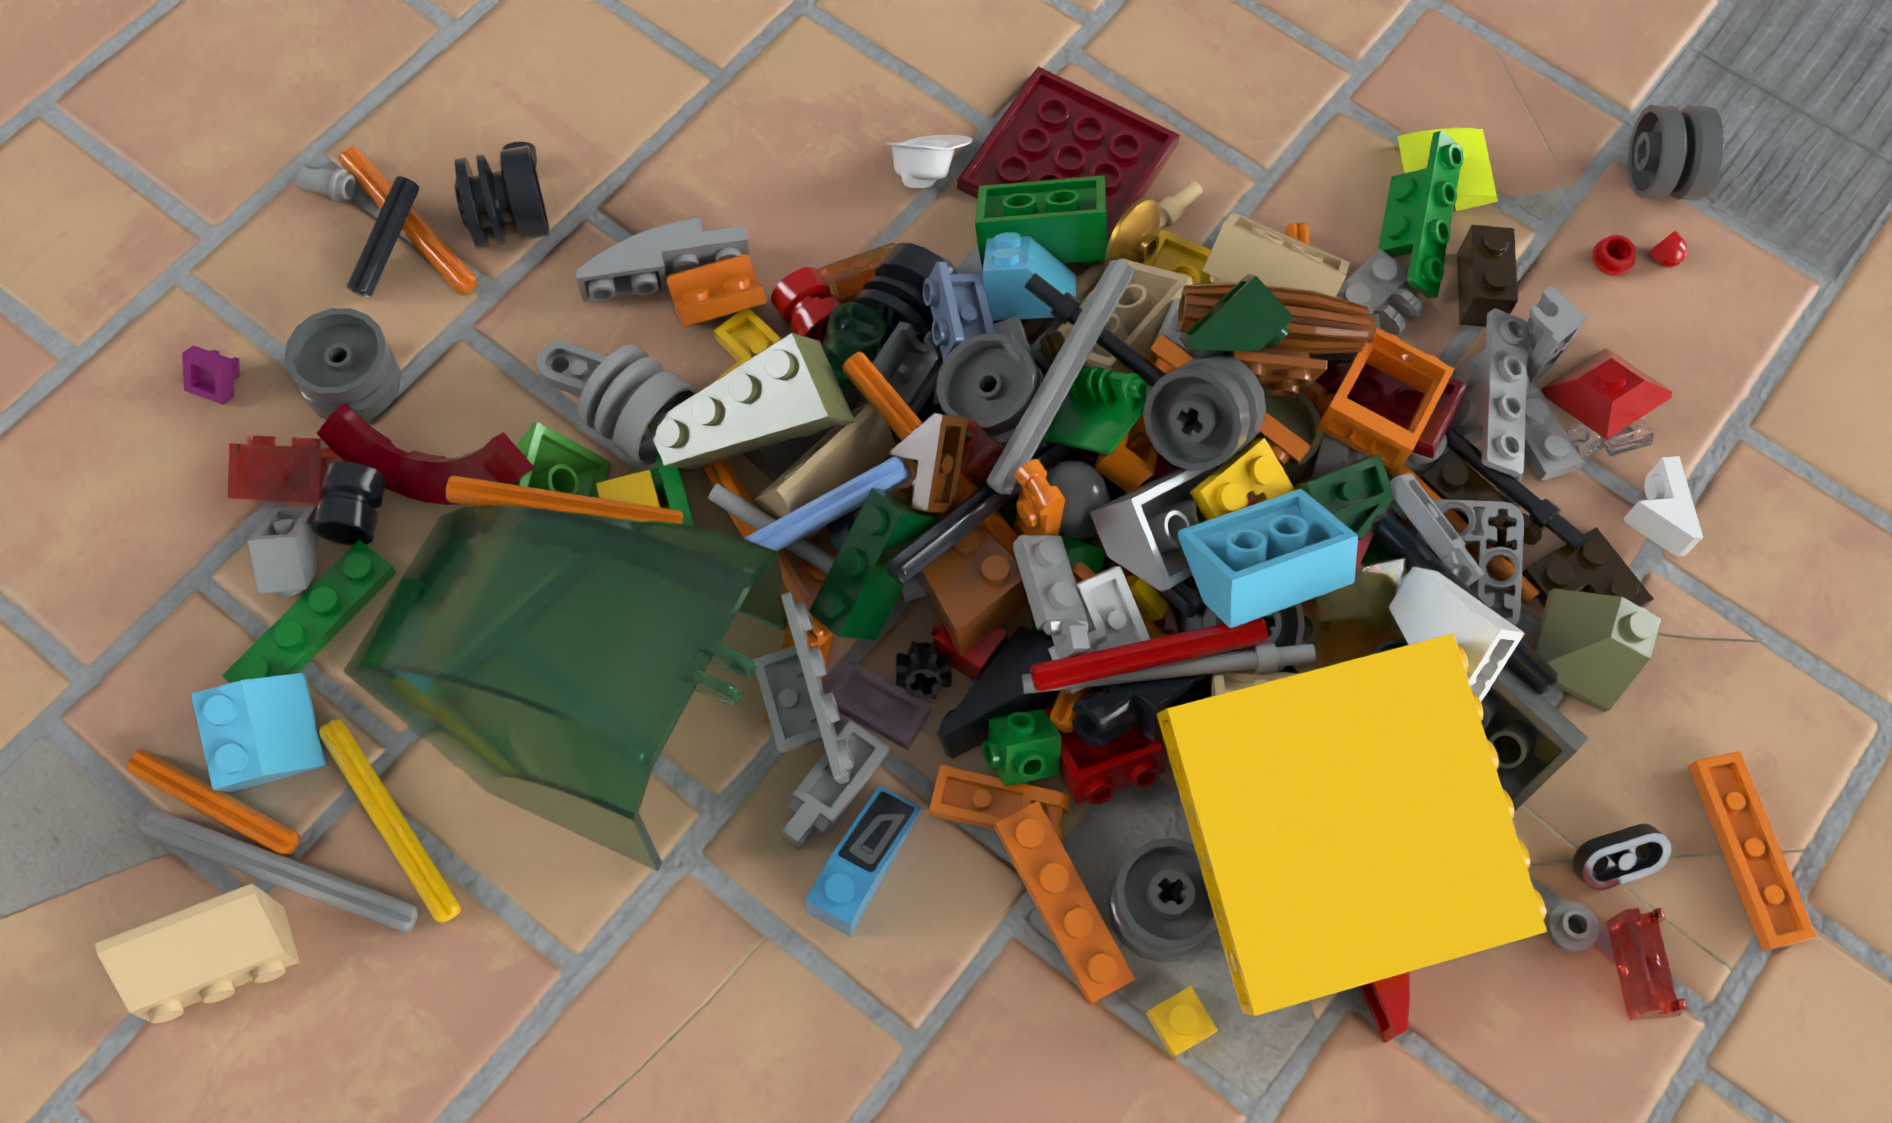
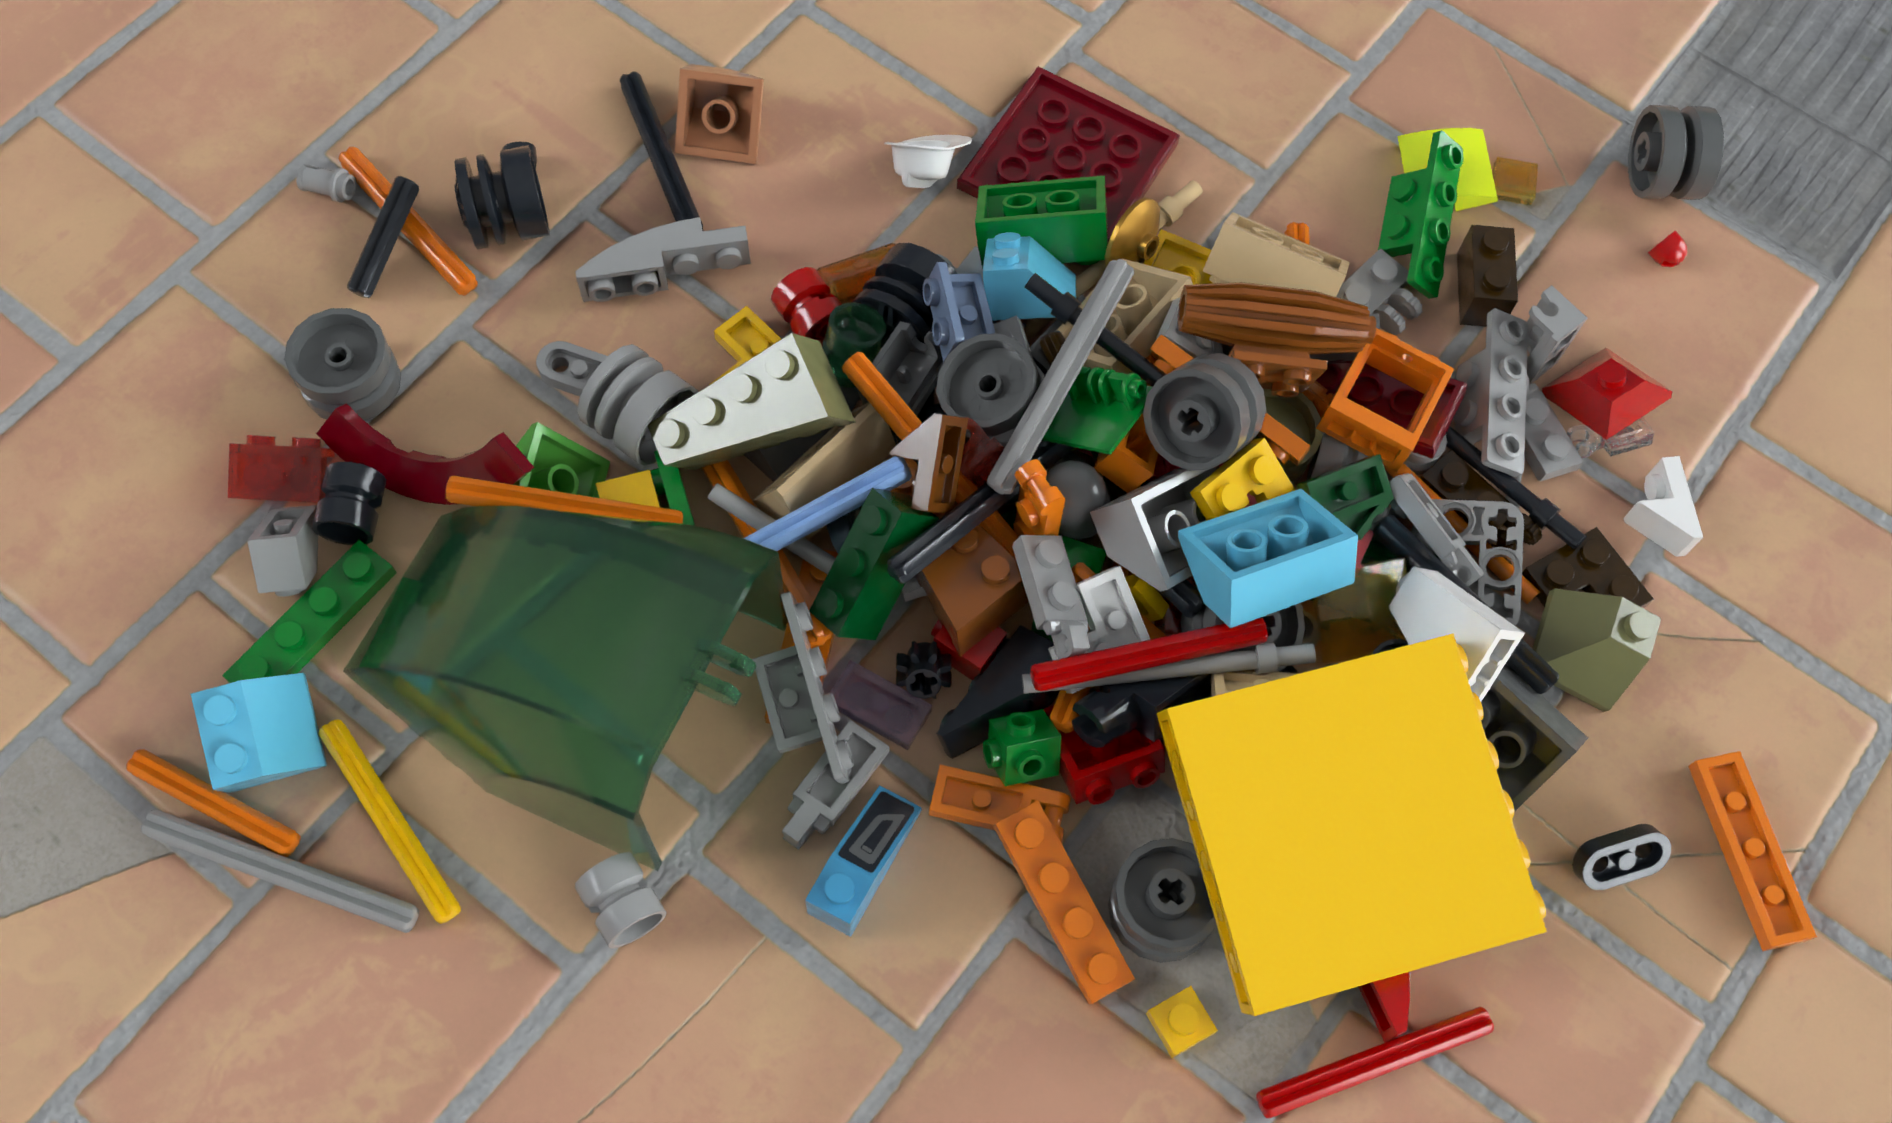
(199, 953): tan slope -> none
(209, 374): magenta tile -> none
(624, 906): none -> light grey wheel
(658, 147): none -> black axle
(715, 290): orange bracket -> none
(718, 113): none -> nougat slope
(1241, 320): dark green slope -> none
(1374, 1062): none -> red axle
(1515, 180): none -> clear yellow tile
(1561, 934): light grey plate -> none
(1614, 255): red plate -> none
(1643, 965): clear red hinge -> none

